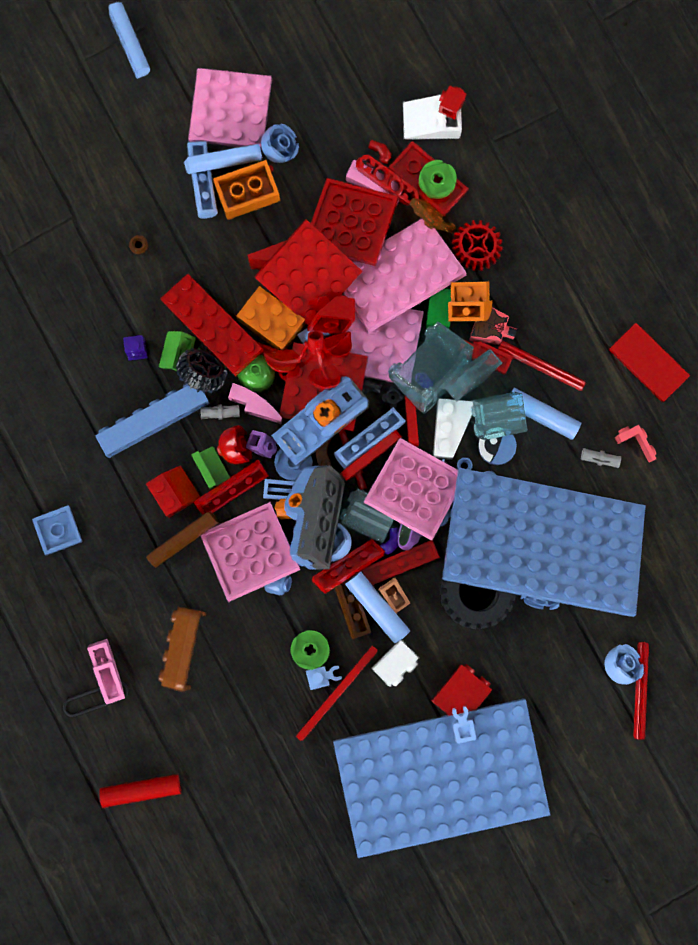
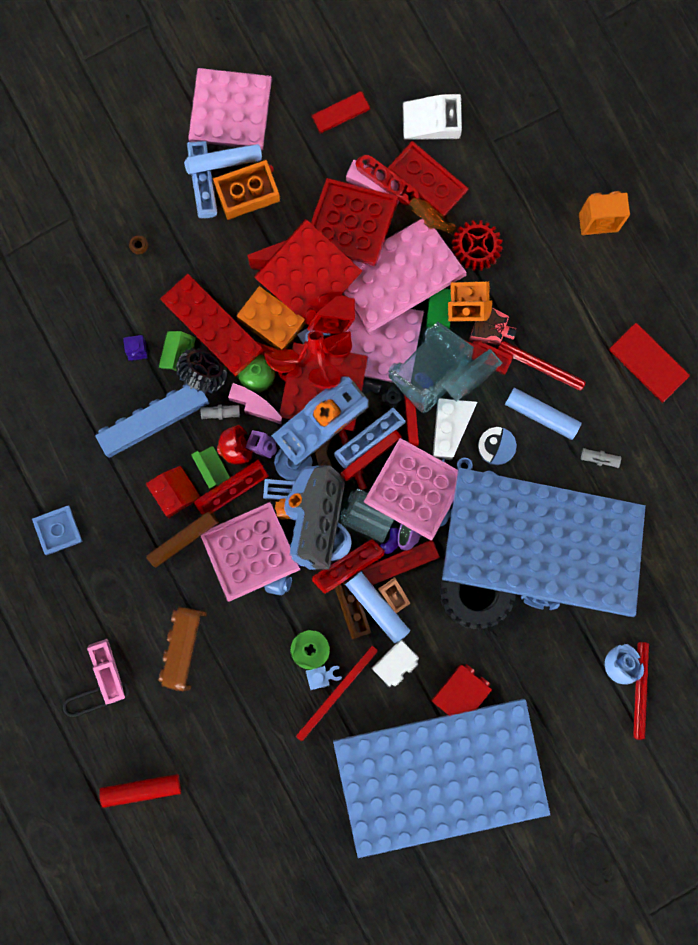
(128, 39): light blue brick -> none
(279, 143): medium blue cylinder -> none
(340, 112): none -> red tile
(382, 149): red arm -> none
(442, 170): bright green plate -> none
(451, 101): red brick -> none
(464, 728): light blue plate -> none
(499, 415): clear light blue brick -> none
(604, 213): none -> orange brick
(640, 434): coral bracket -> none

